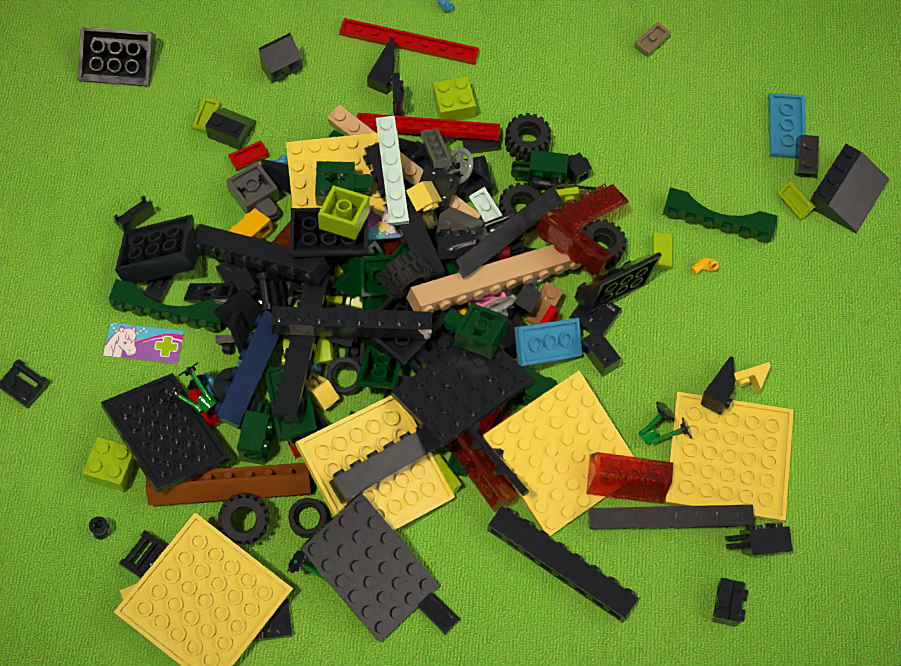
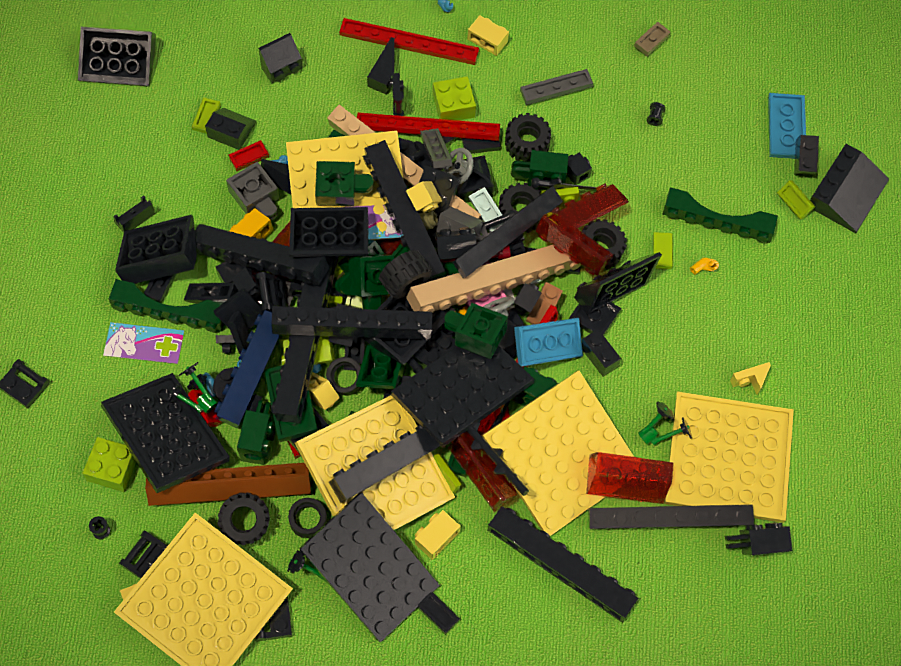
(344, 212): lime brick -> none
(392, 171): light aqua plate -> none
(437, 534): none -> light yellow brick
(488, 35): none -> light yellow brick
(556, 86): none -> dark grey plate
(656, 112): none -> black bush
(720, 391): black slope -> none
(729, 602): black brick -> none

